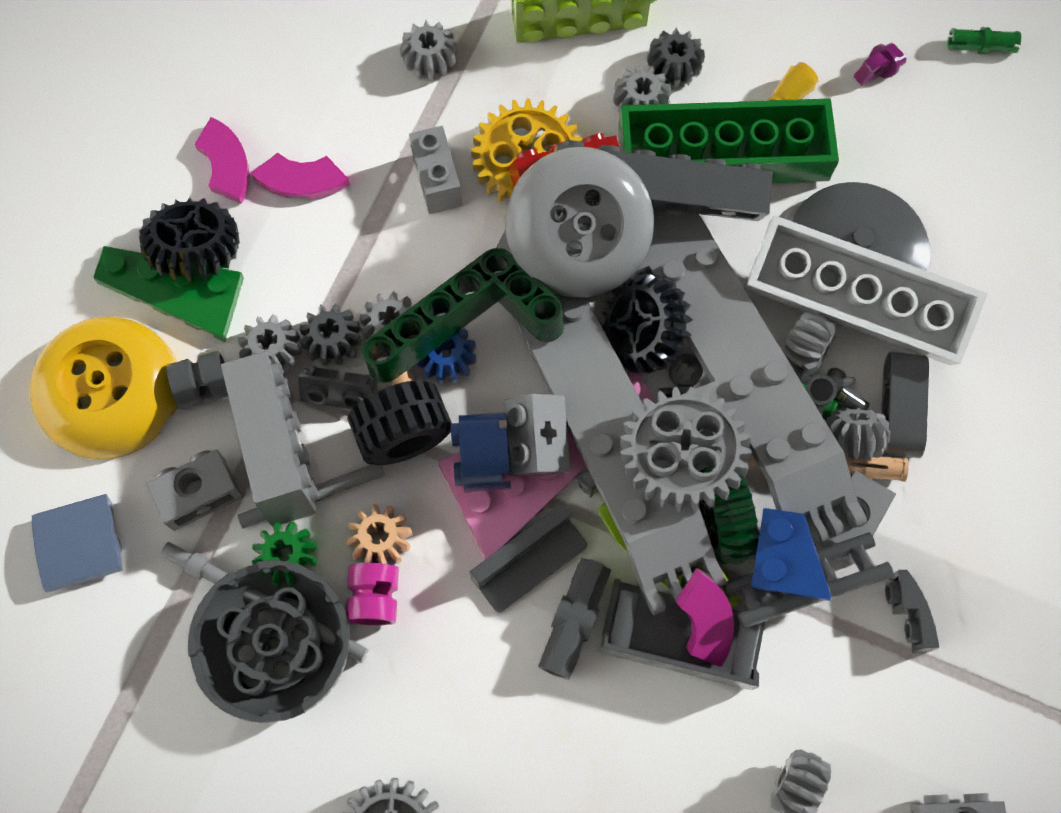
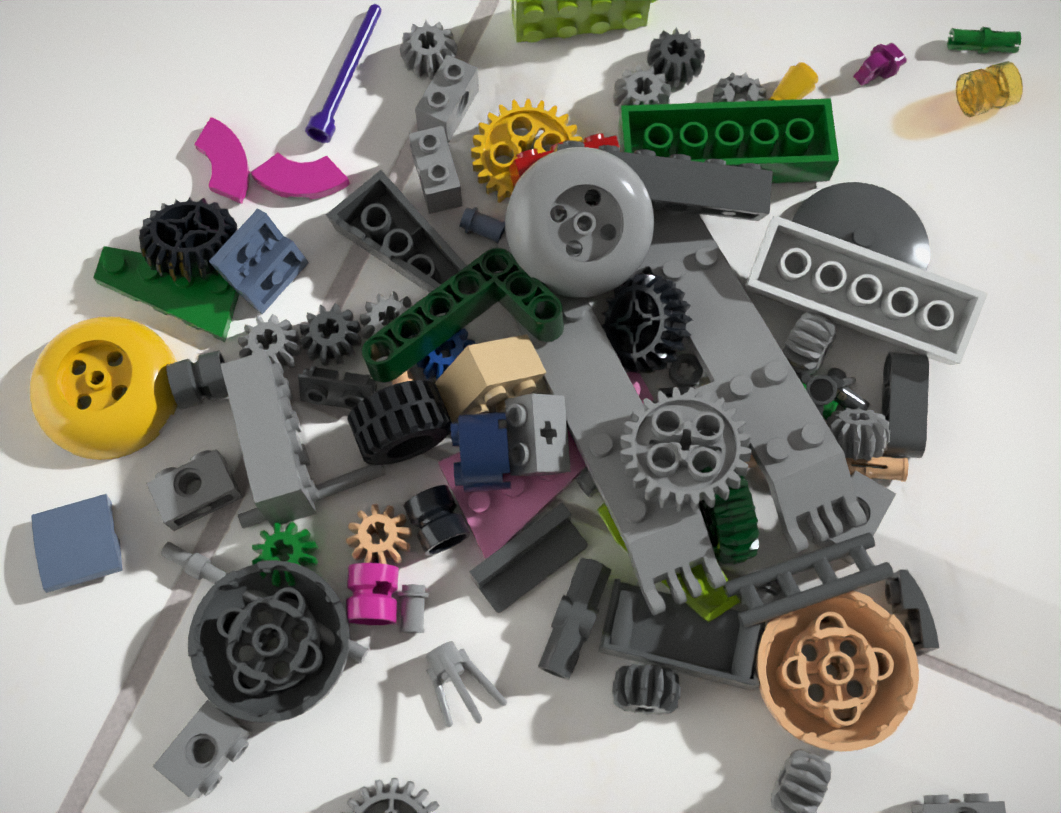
(181, 760): none -> light grey brick
(259, 261): none -> sand blue slope
(321, 126): none -> dark purple piece
(396, 233): none -> dark grey wedge
(412, 608): none -> light grey pin
(438, 524): none -> black wheel
(447, 664): none -> light grey plant
(448, 96): none -> light grey brick
(482, 224): none -> sand blue pin
(488, 375): none -> tan brick
(646, 689): none -> dark grey gear
(710, 619): dark pink tile -> none
(734, 83): none -> light grey gear
(788, 558): blue wing -> none
(881, 663): none -> light nougat brick
(989, 88): none -> clear yellow wheel

